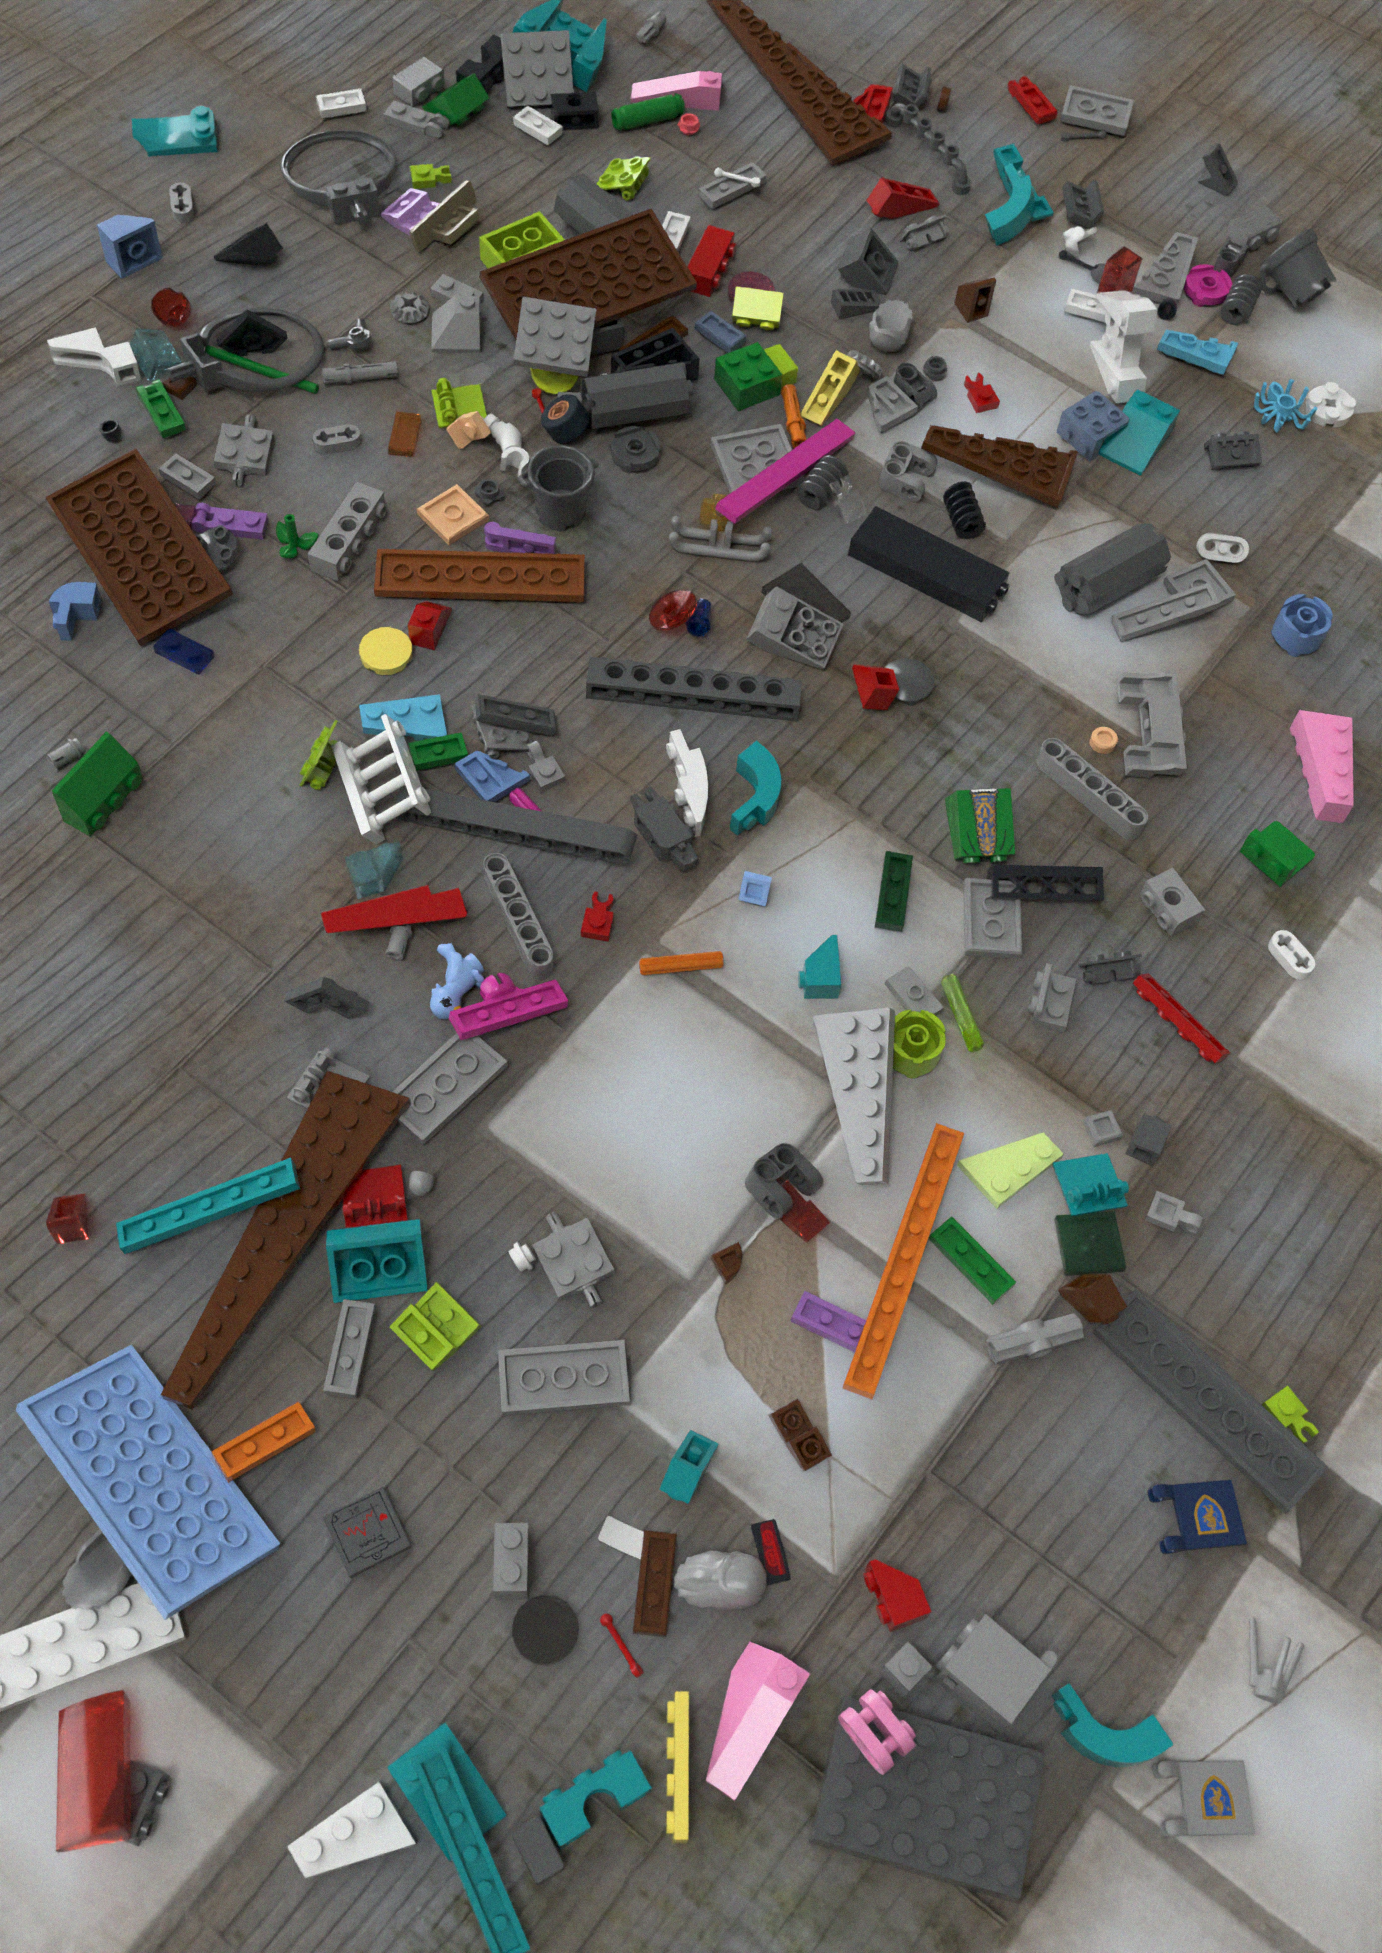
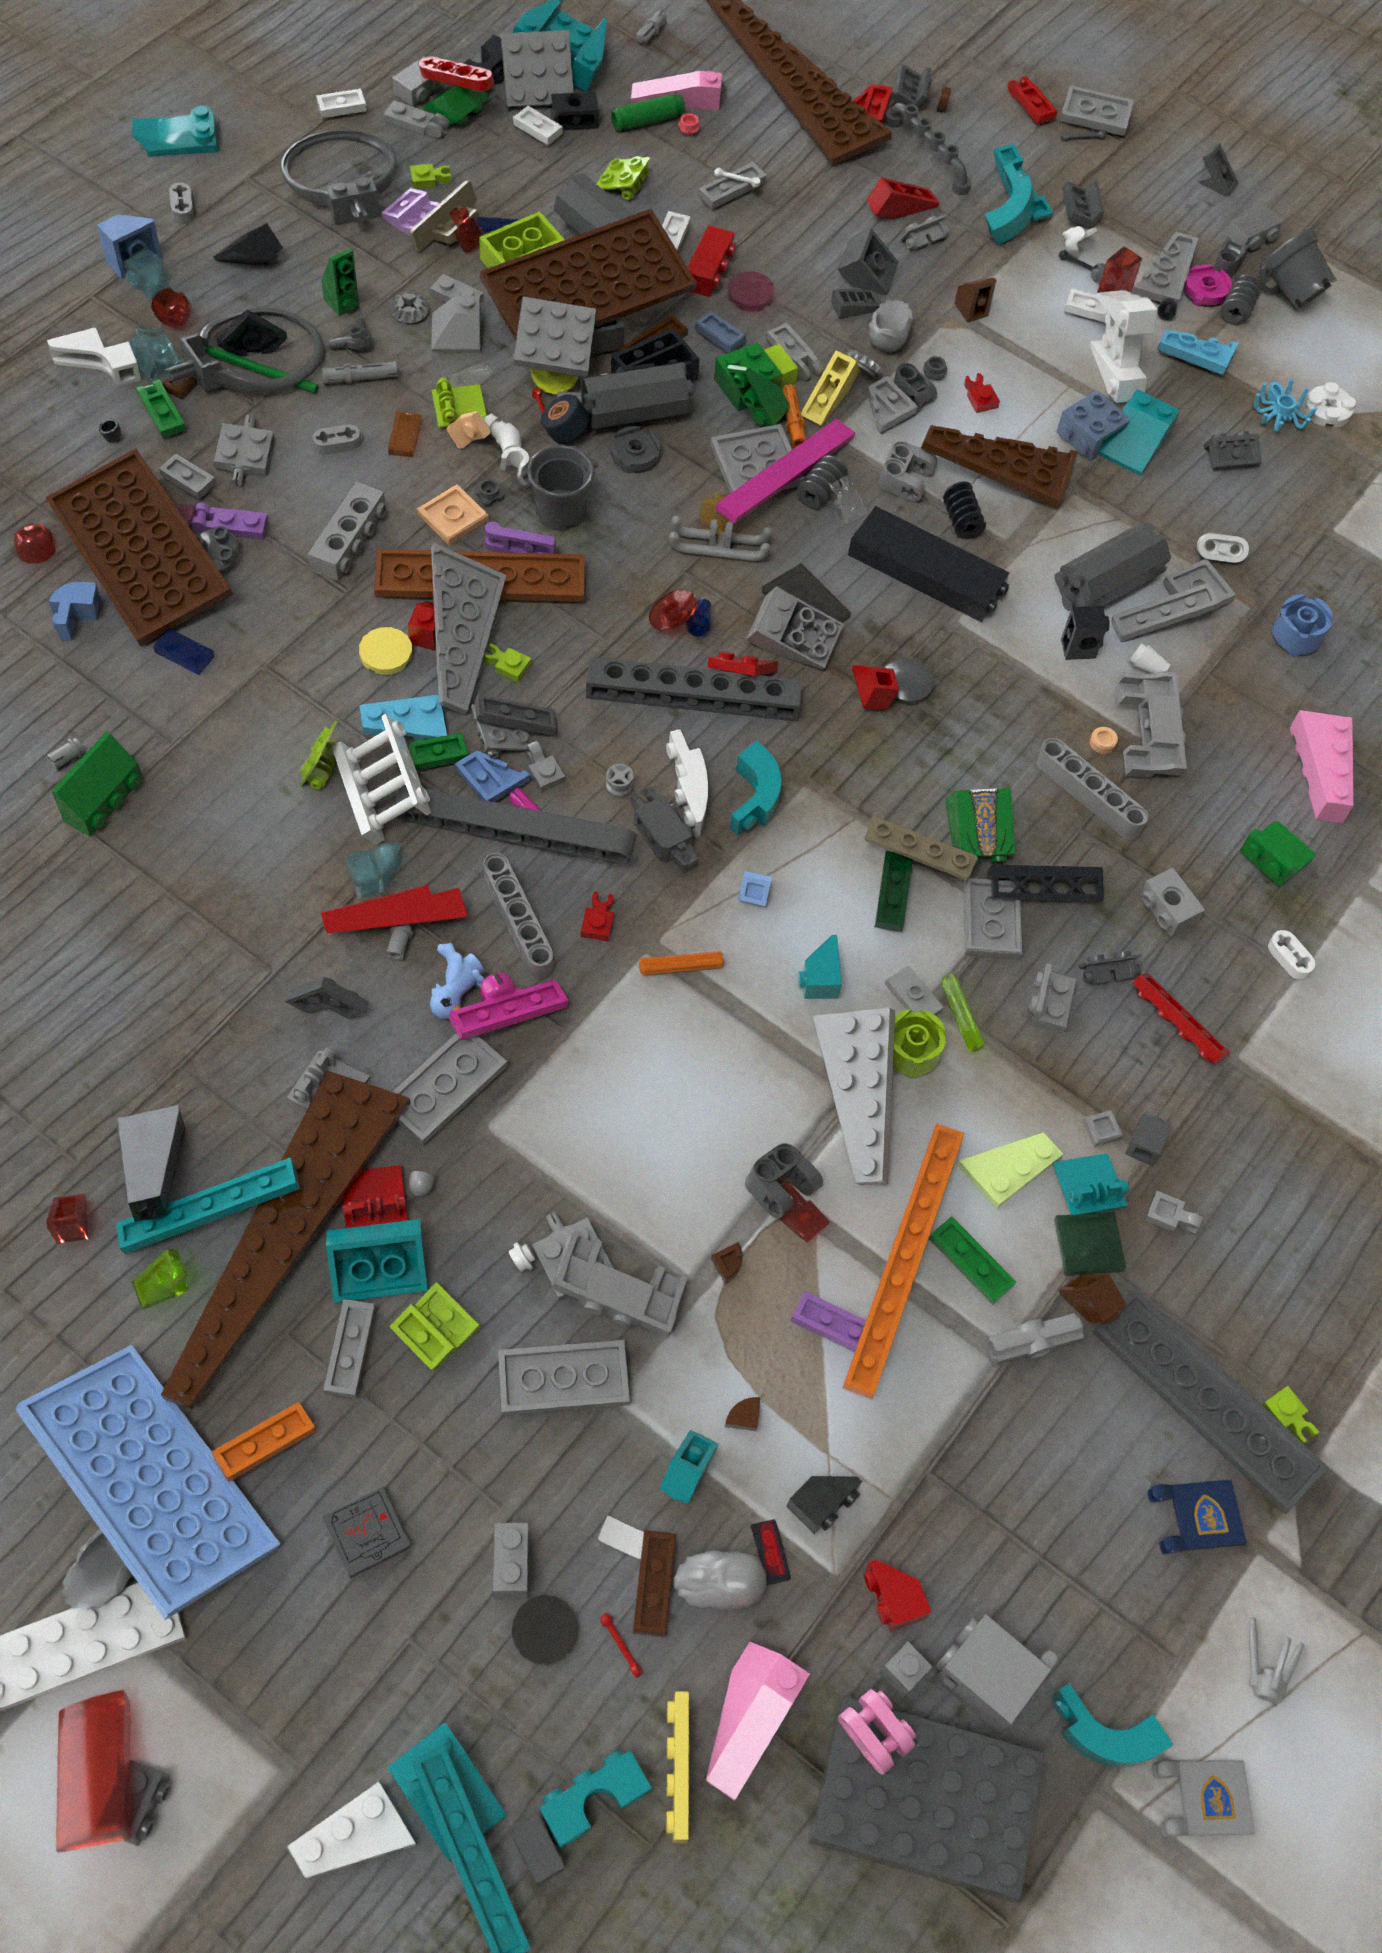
(34, 543): none -> clear red hair
(146, 272): none -> clear light blue slope
(150, 1159): none -> slope
(161, 1280): none -> clear neon green slope
(288, 535): green plant -> none
(340, 283): none -> green slope
(456, 74): none -> red beam
(464, 613): none -> light grey wing
(467, 230): none -> clear red plate
(491, 224): none -> clear blue plate
(508, 664): none -> lime plate
(614, 1292): none -> light grey bracket
(621, 774): none -> light grey wheel
(744, 665): none -> red wing
(744, 1414): none -> reddish brown tile
(757, 308): neon yellow brick -> none
(761, 396): none -> green slope
(796, 349): none -> light grey hinge
(799, 1435): reddish brown slope -> none
(821, 1498): none -> pearl dark grey slope
(921, 848): none -> dark tan bracket
(1084, 632): none -> black brick
(1148, 659): none -> white cone

